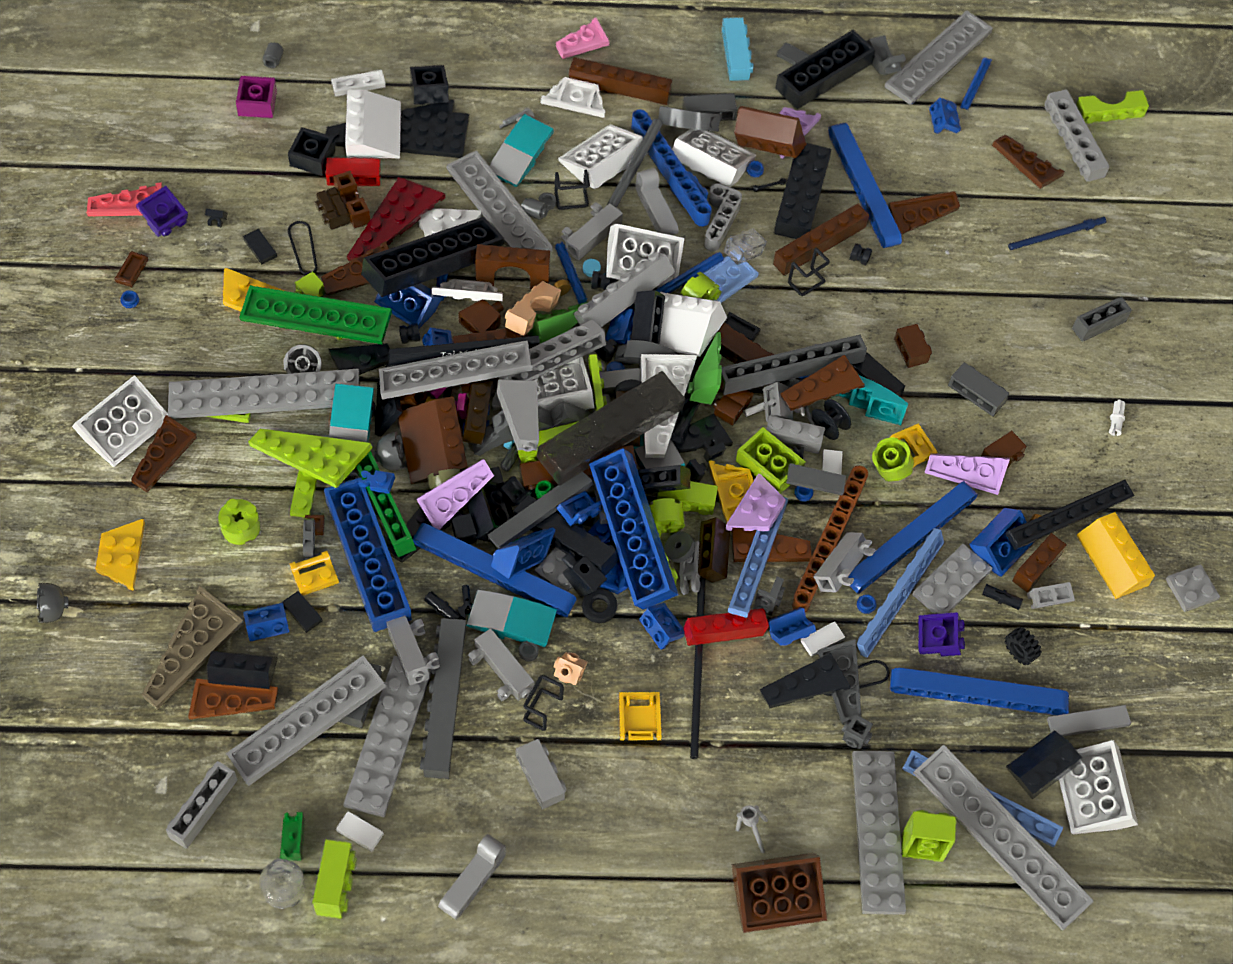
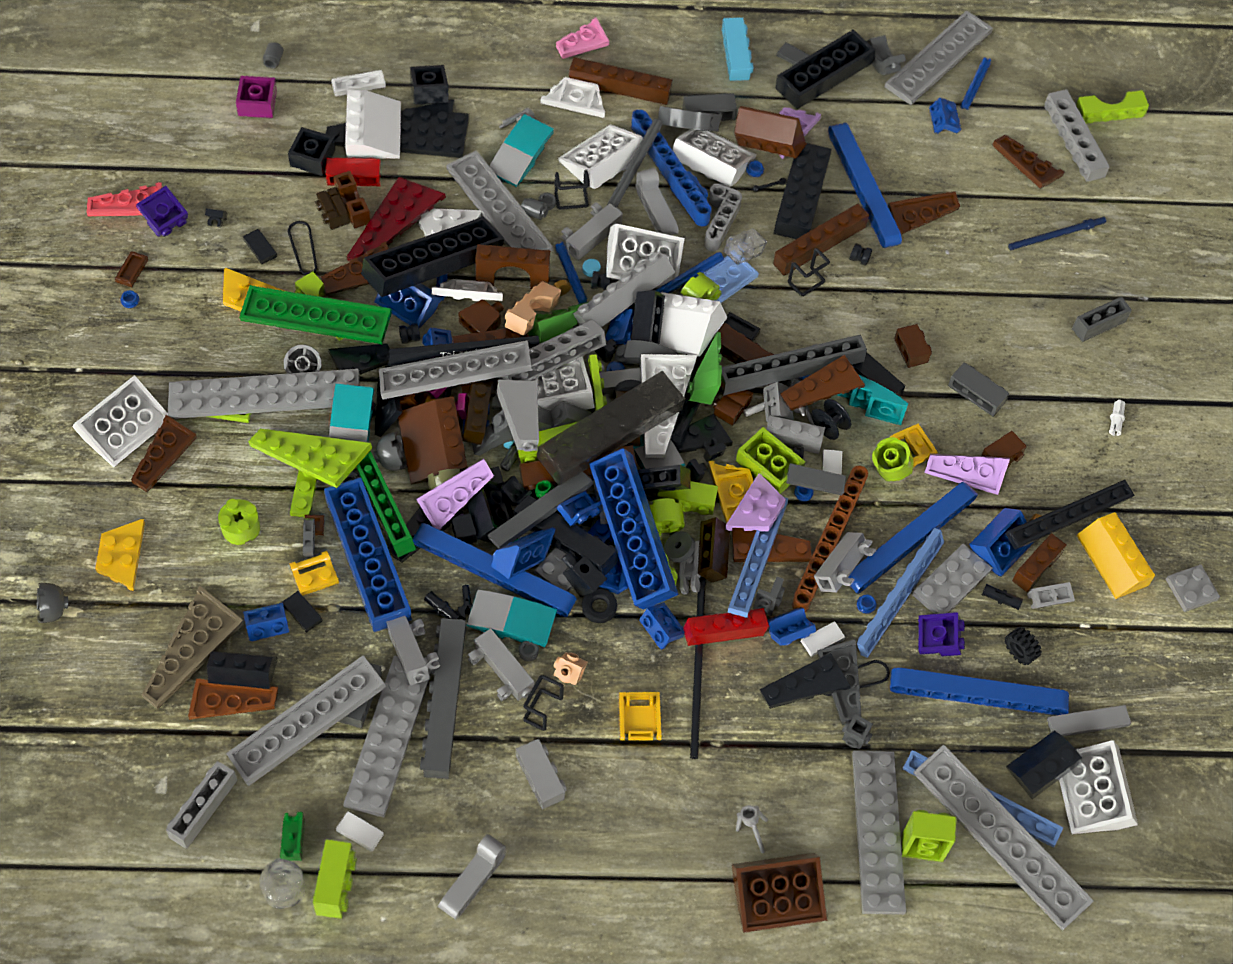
(378, 482): blue plate -> none

